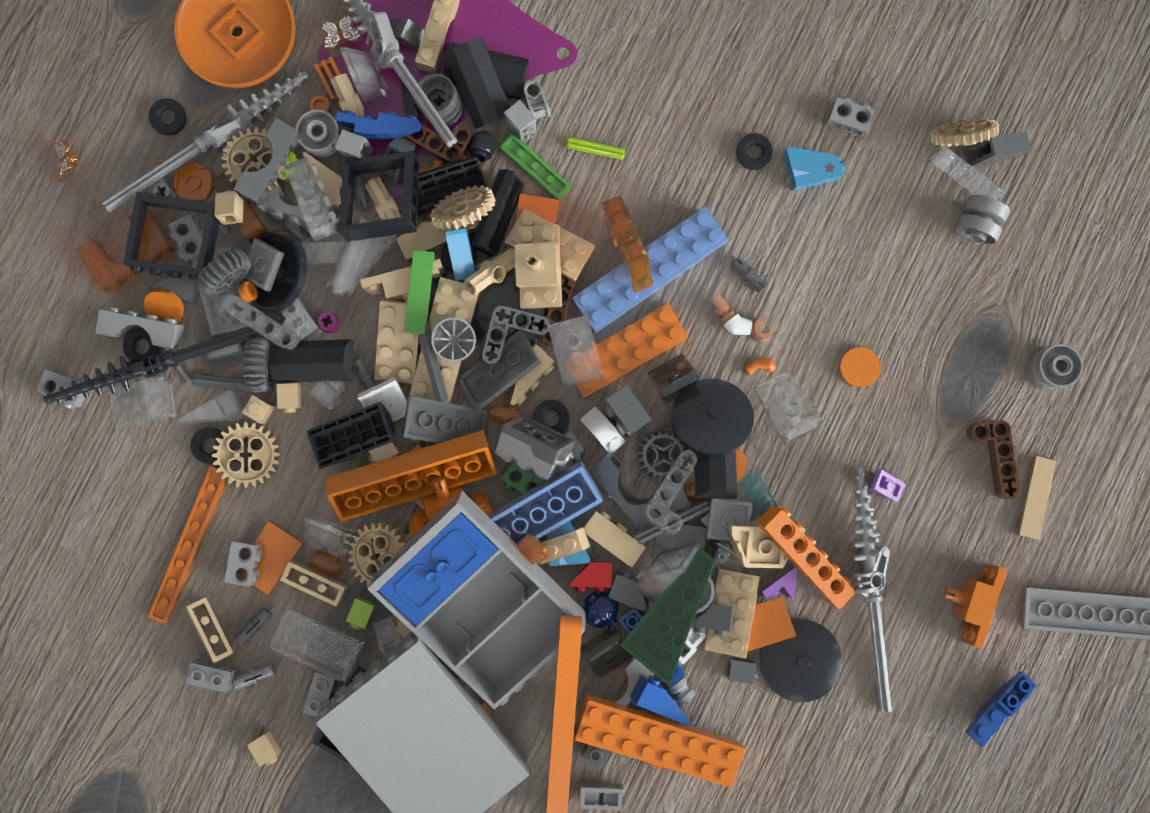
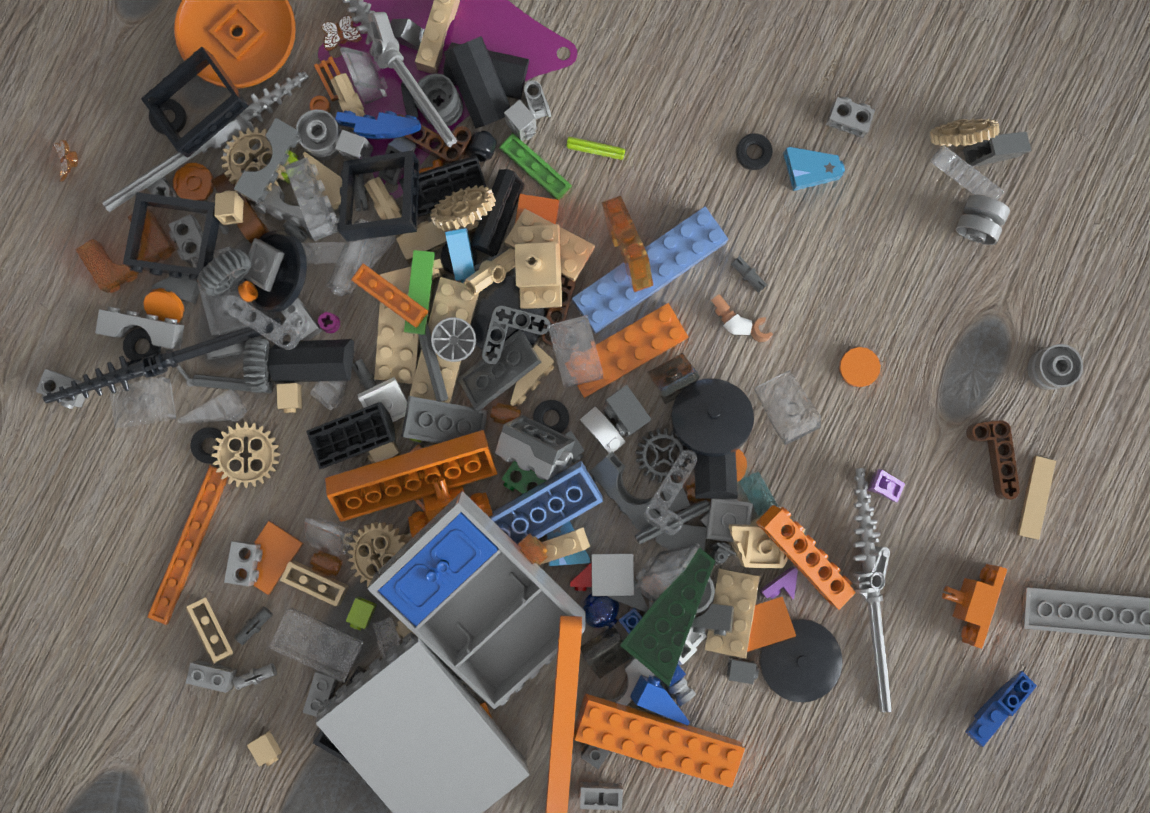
(210, 124): none -> black window
(258, 409): tan brick -> none
(389, 295): none -> orange tile
(612, 575): none -> light grey tile
(613, 538): tan brick -> none
(762, 363): orange arm -> none

